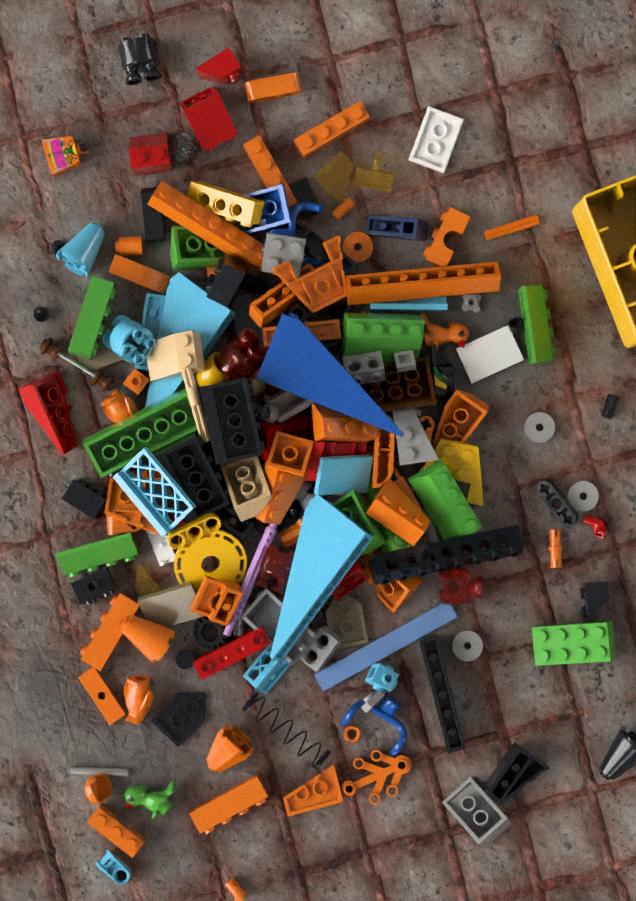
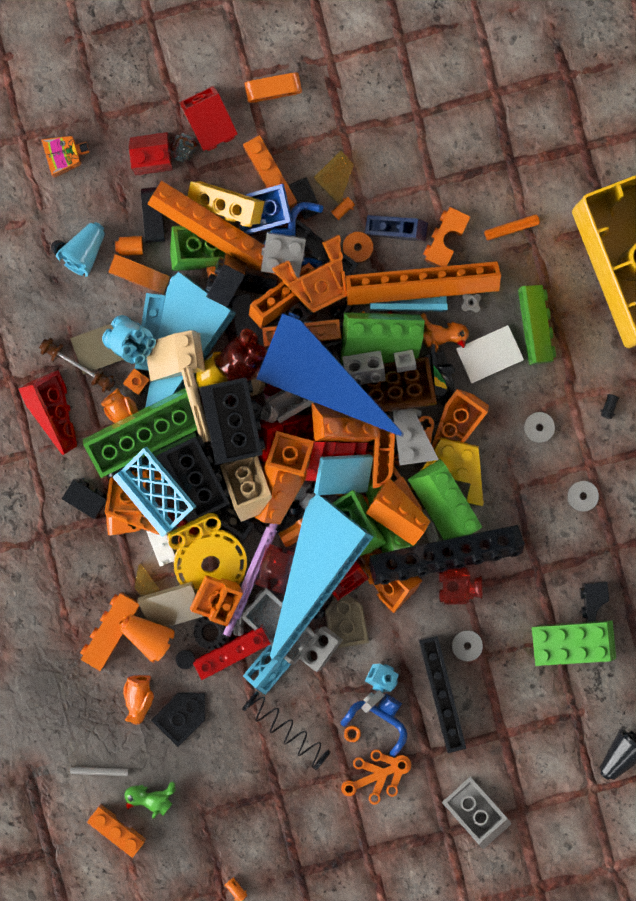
(37, 316): black hinge -> none
(90, 319): bright green brick -> none
(93, 586): black brick -> none
(98, 553): bright green slope -> none
(98, 788): orange hair -> none
(109, 705): orange tile -> none
(113, 867): medium azure piece -> none
(139, 56): black piece -> none
(221, 68): red slope -> none
(228, 748): orange cone -> none
(229, 803): orange brick -> none
(315, 794): orange wing -> none
(331, 130): orange brick -> none
(373, 177): clear yellow plate -> none
(385, 646): medium blue tile -> none
(436, 139): white tile -> none
(513, 773): black wedge -> none
(518, 322): black hinge -> none
(555, 548): orange pin -> none
(556, 510): black beam -> none
(597, 525): red arm -> none

